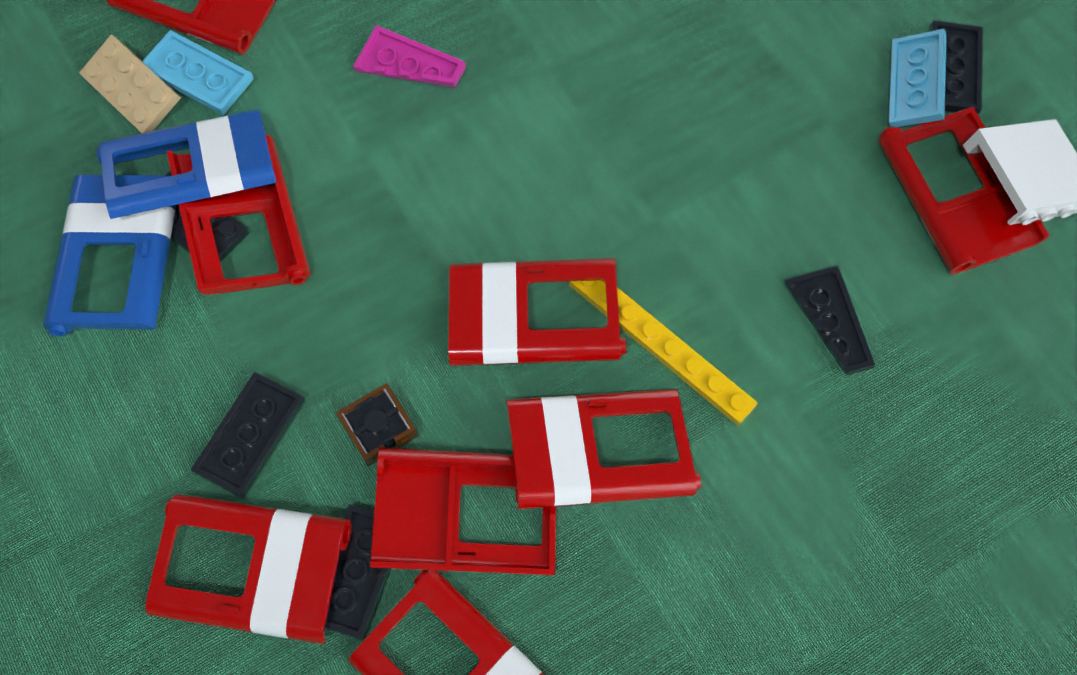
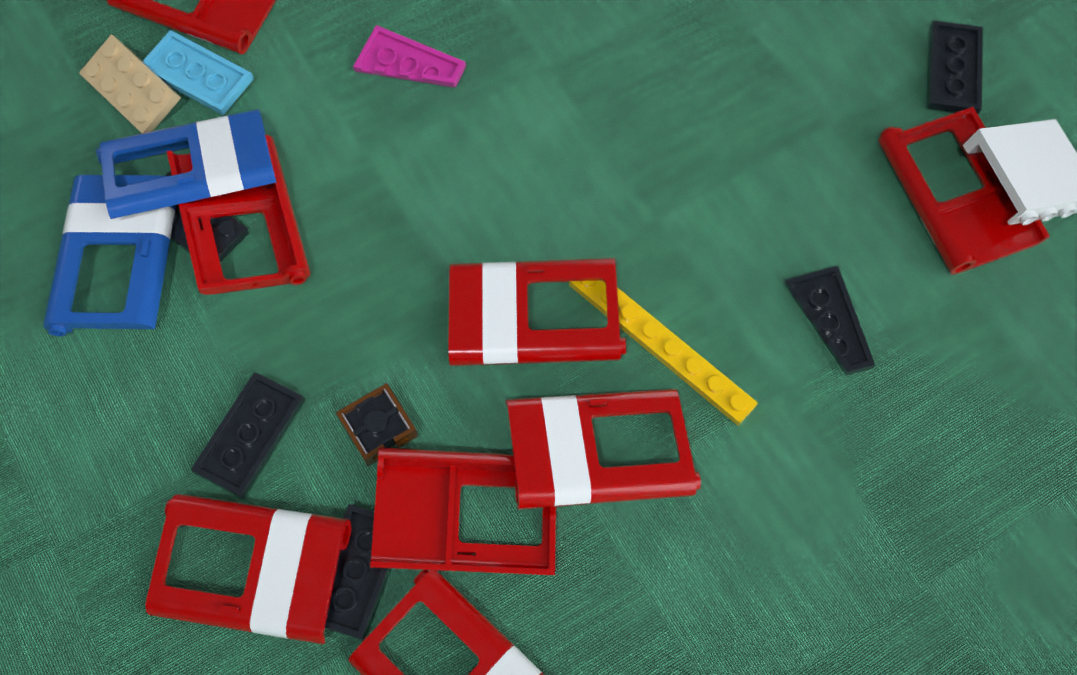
(918, 79): medium azure plate -> none

